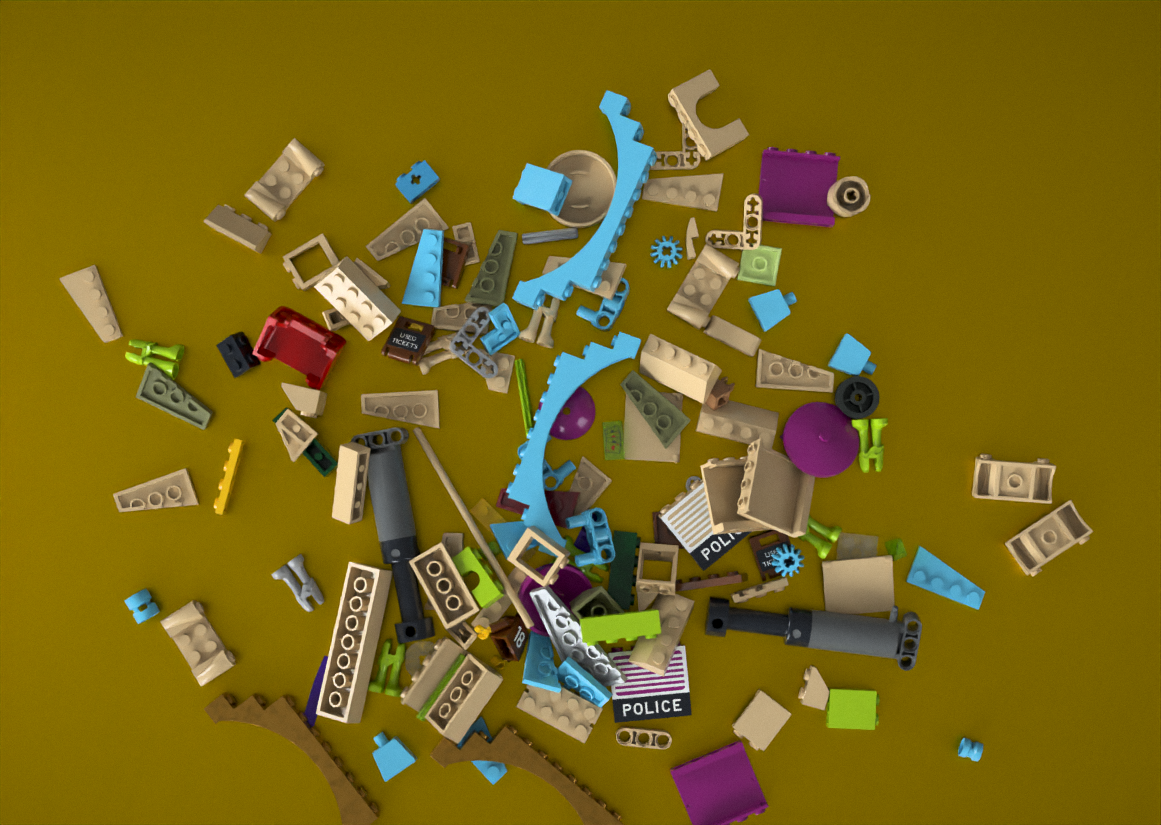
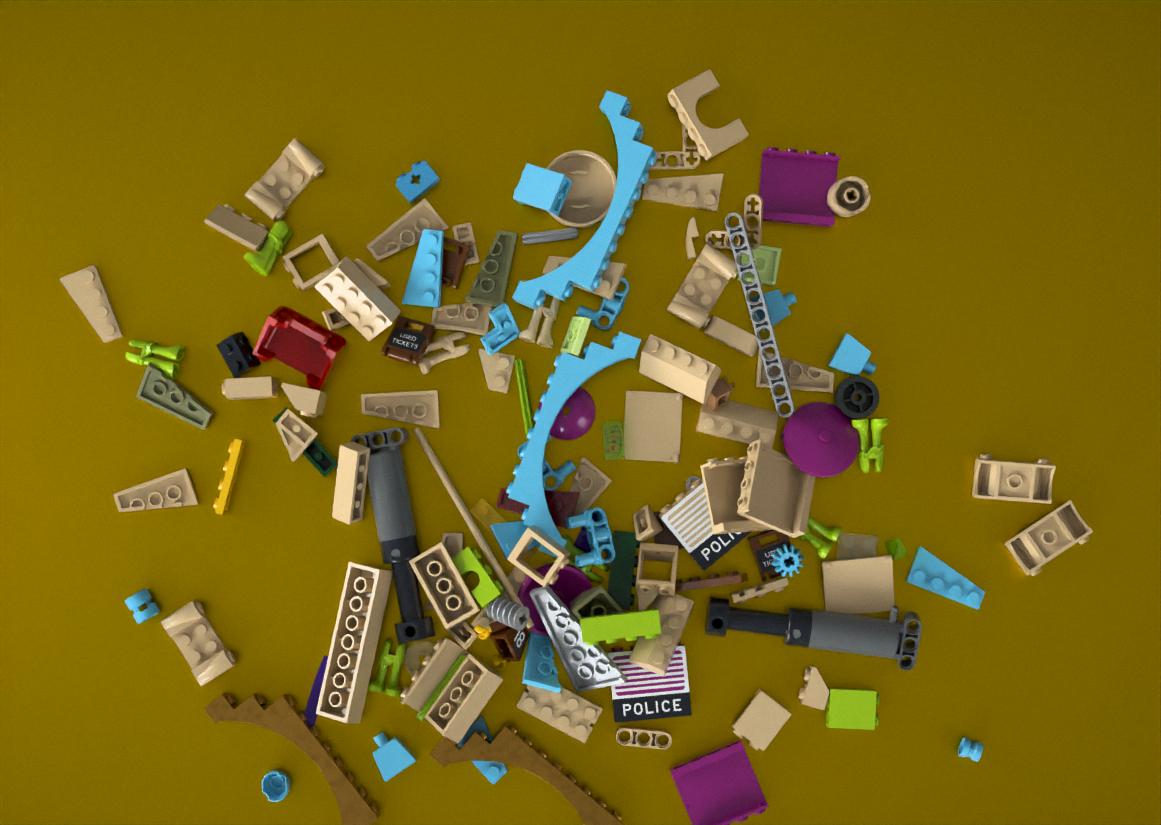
(250, 388): none -> tan window
(274, 245): none -> lime piece
(276, 785): none -> medium azure hair
(309, 585): light grey piece -> none
(467, 342): light grey beam -> none
(495, 548): clear neon green slope -> none
(508, 613): none -> light grey piece
(575, 335): none -> yellowish green tile
(580, 680): medium azure wing -> none
(646, 524): none -> tan slope
(659, 412): olive wing -> none
(666, 244): medium azure gear -> none
(761, 304): none -> light grey beam

